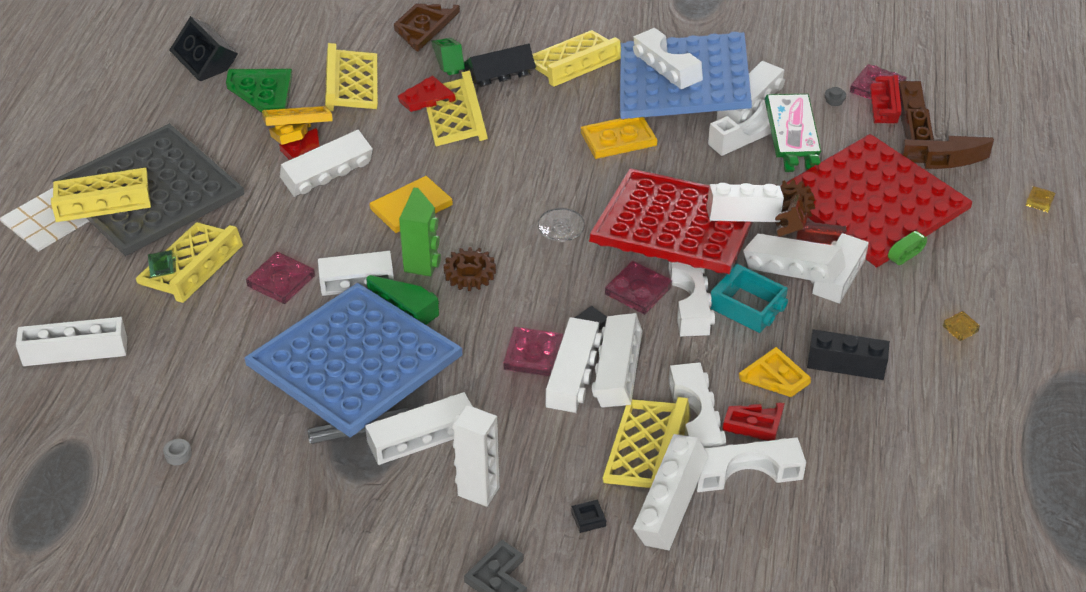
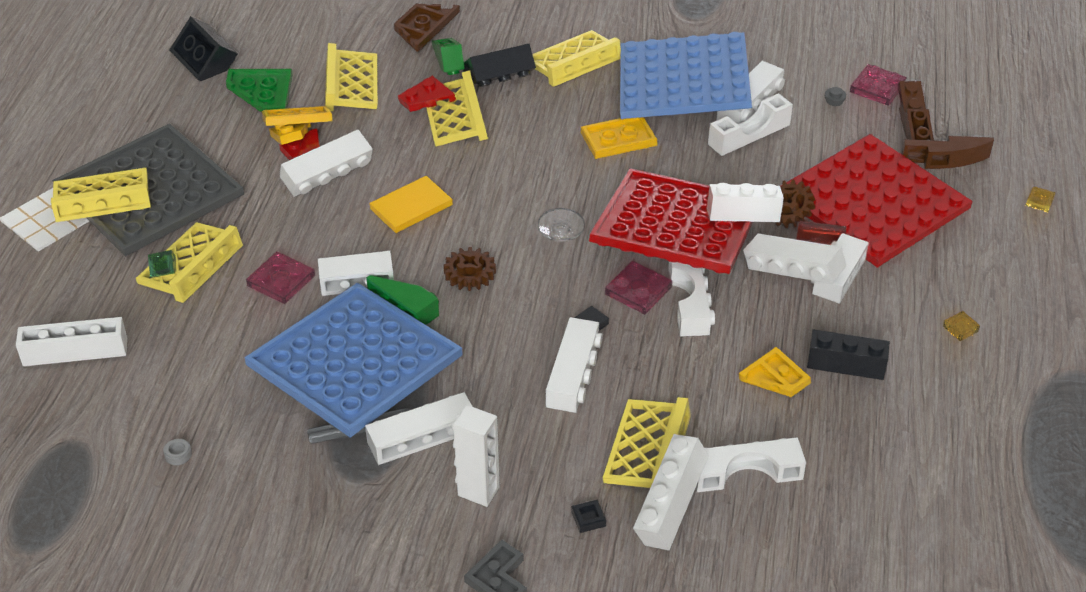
(419, 236): bright green slope -> none
(532, 351): clear pink plate -> none
(617, 360): white brick -> none
(677, 68): white arch -> none
(691, 383): white arch -> none
(754, 421): red wing -> none
(755, 284): teal window -> none
(793, 129): tile -> none
(794, 218): reddish brown hinge -> none
(886, 99): red hinge -> none
(907, 248): bright green beam -> none

